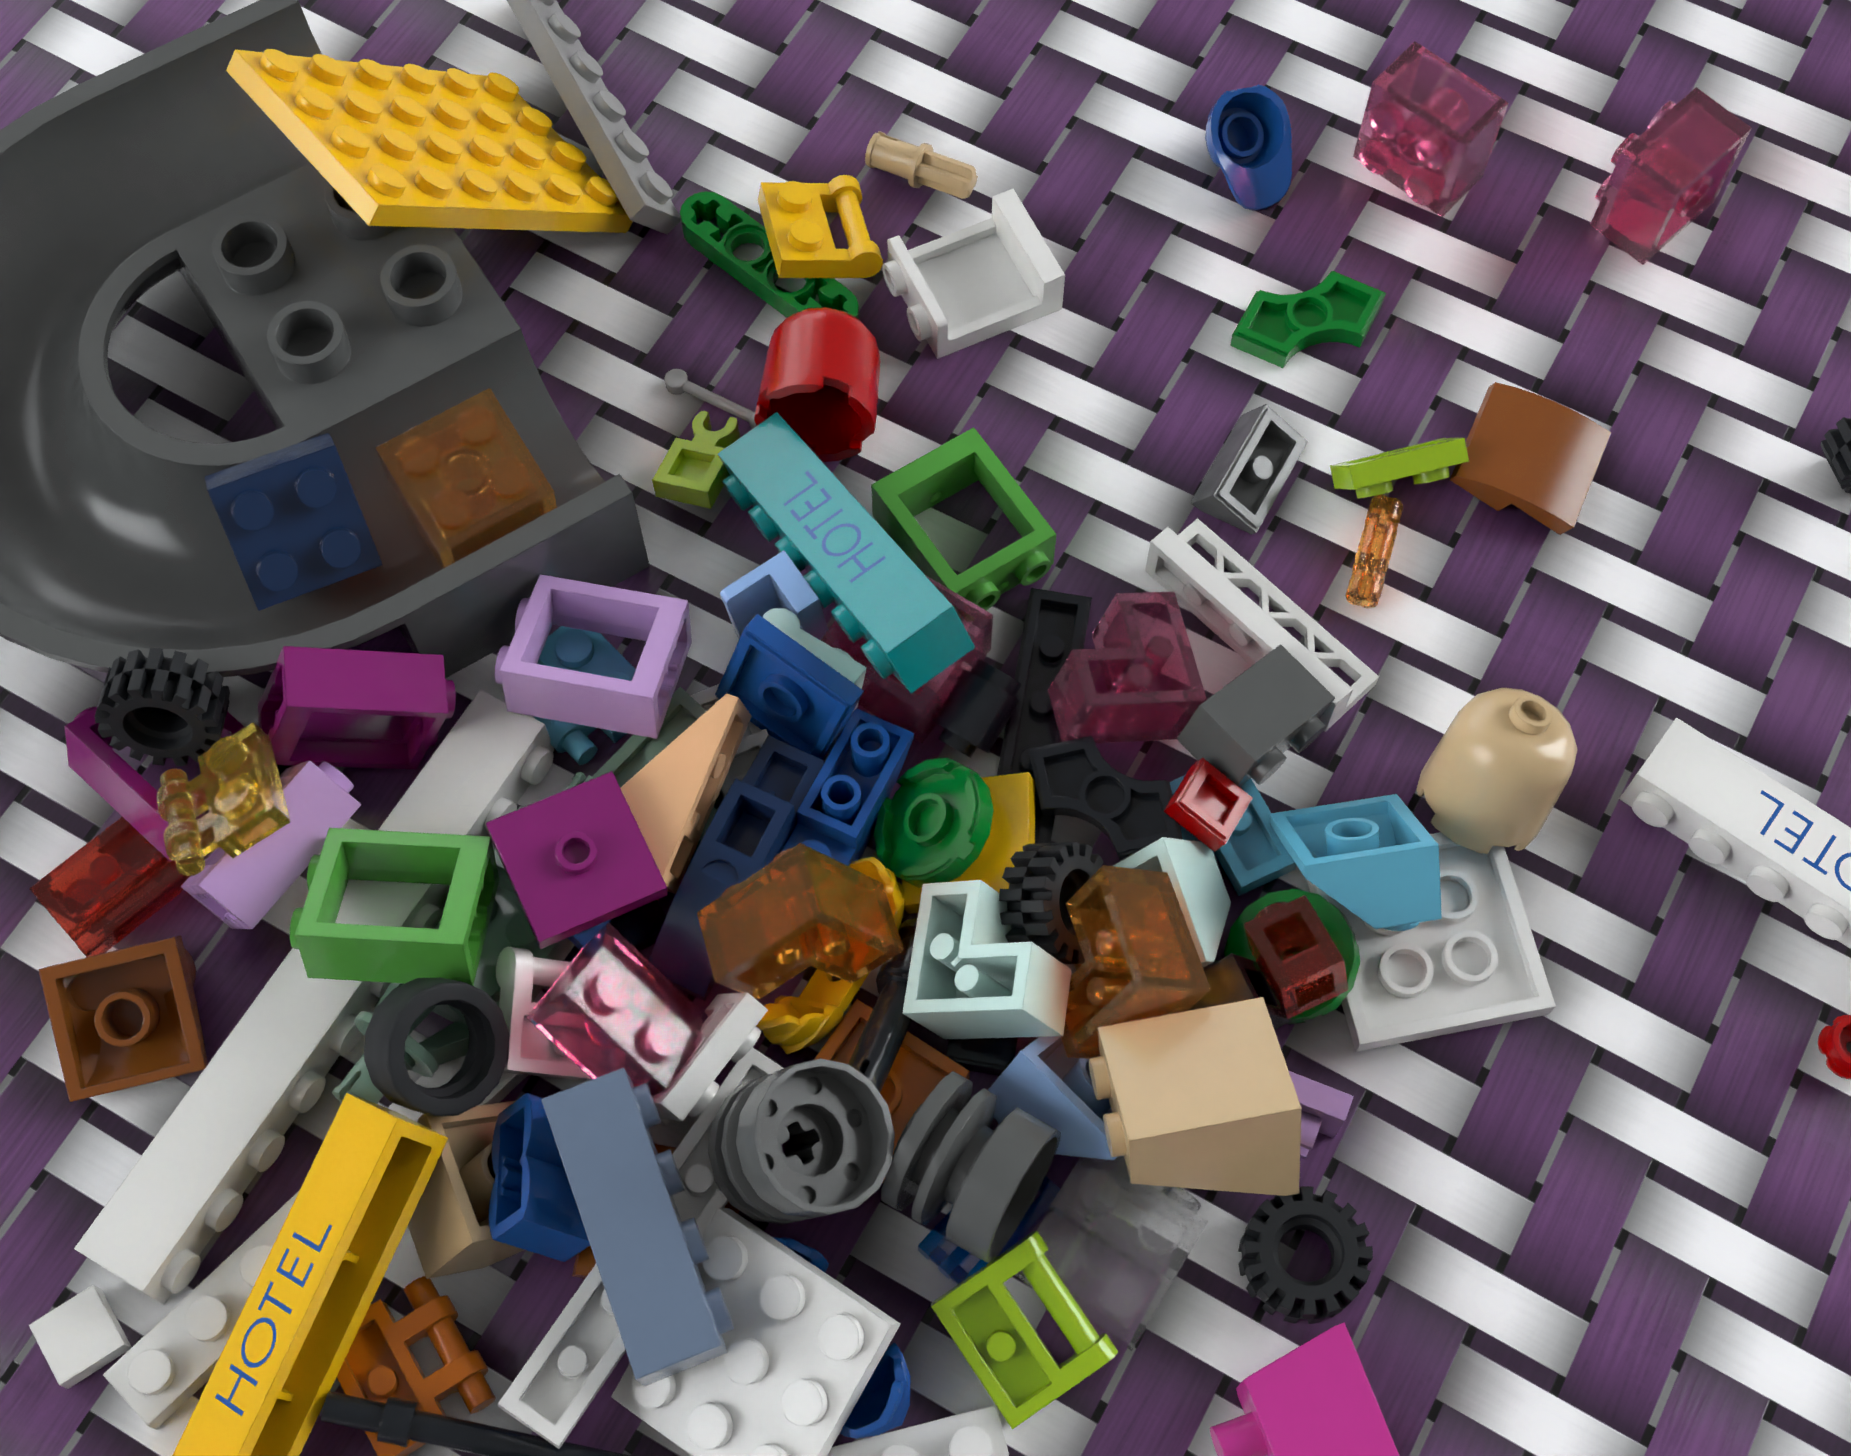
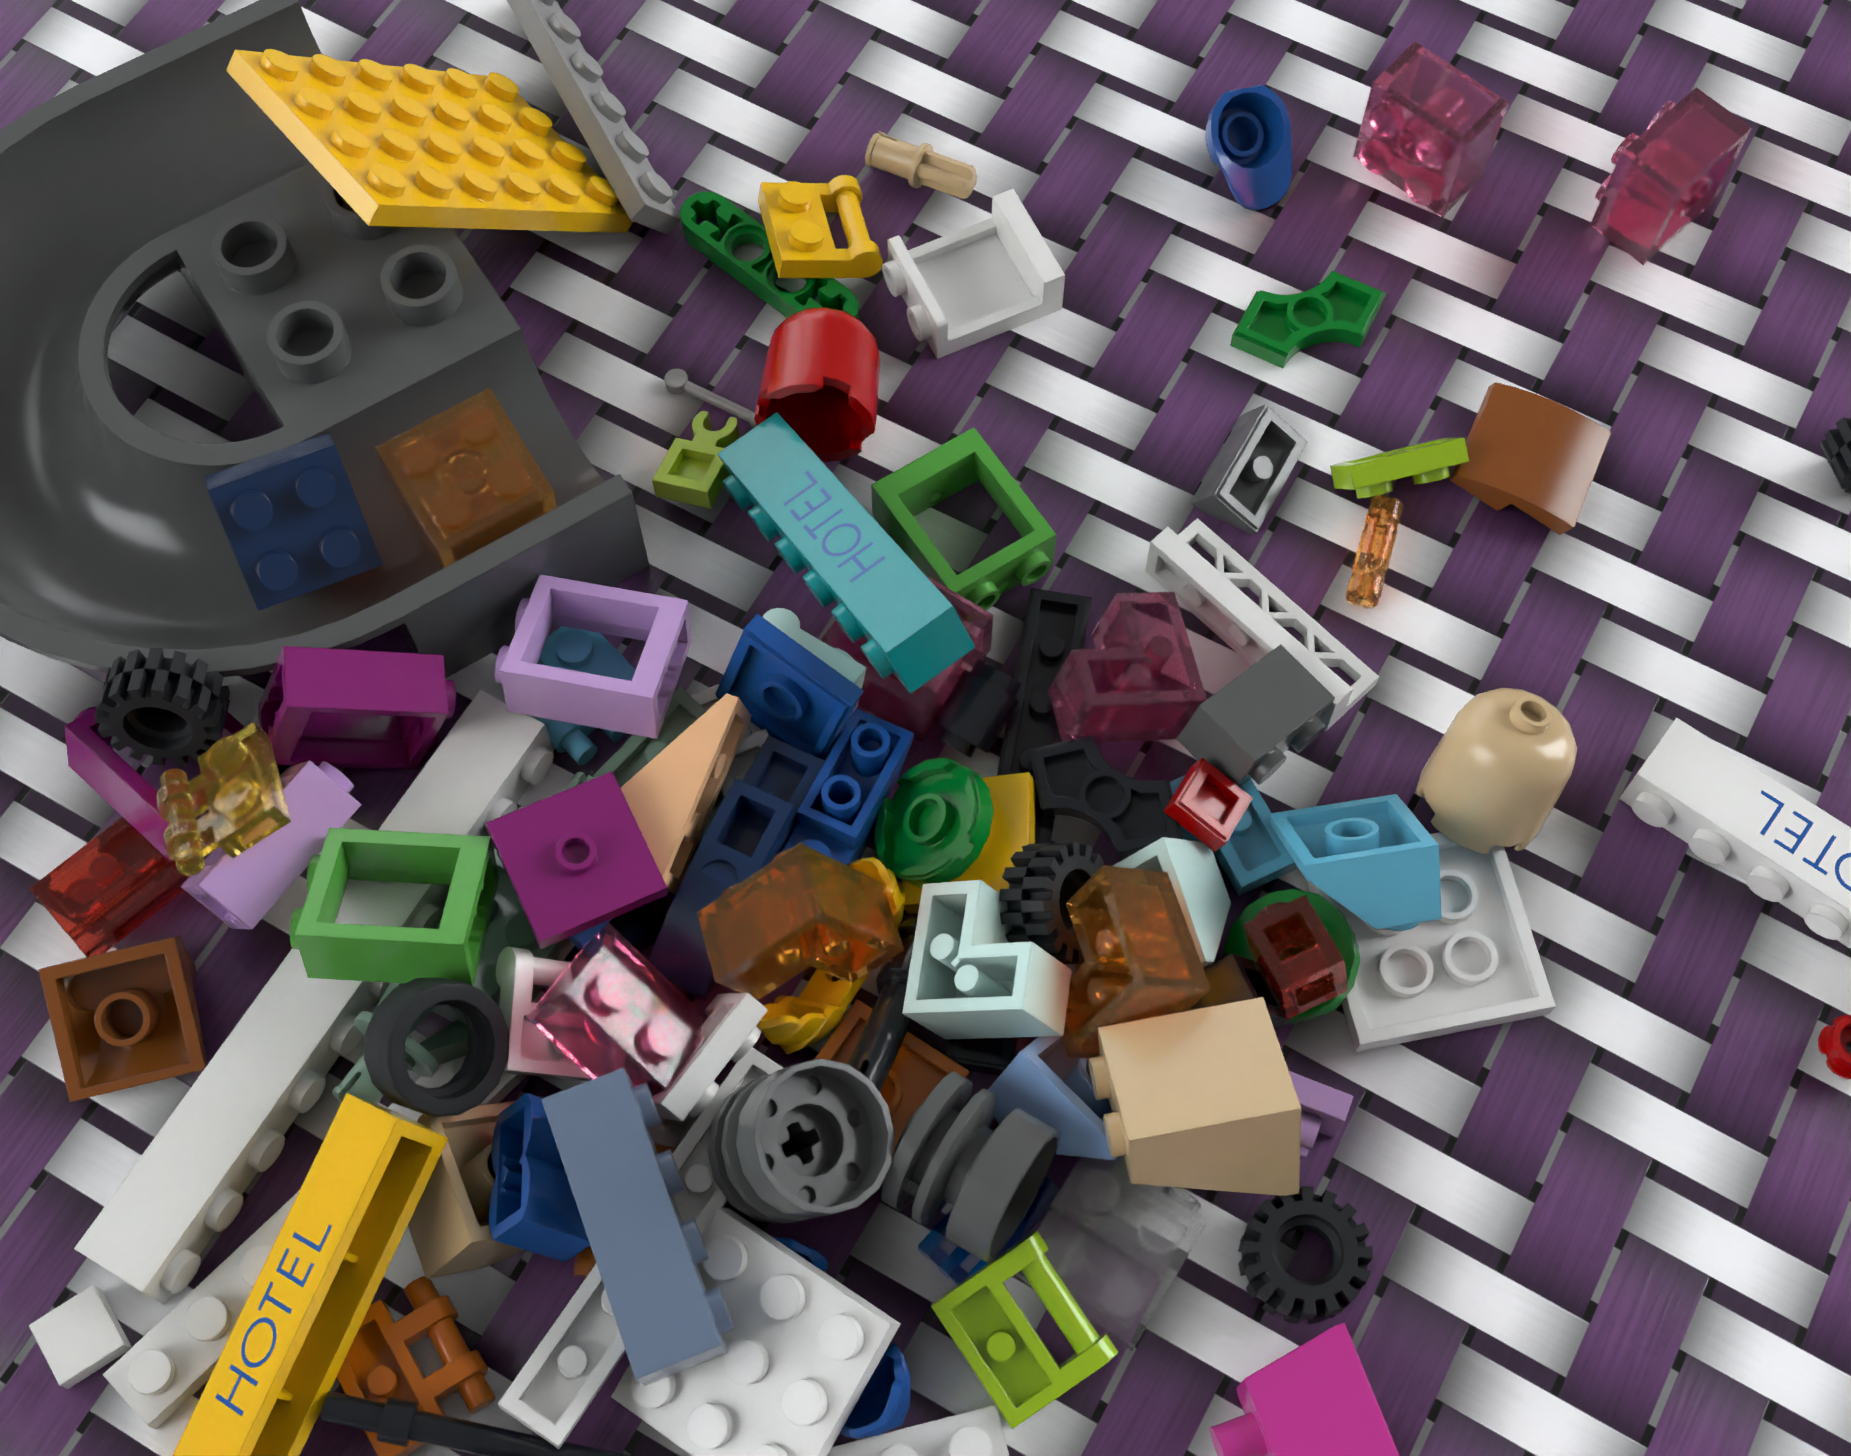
(773, 586): light blue panel -> none

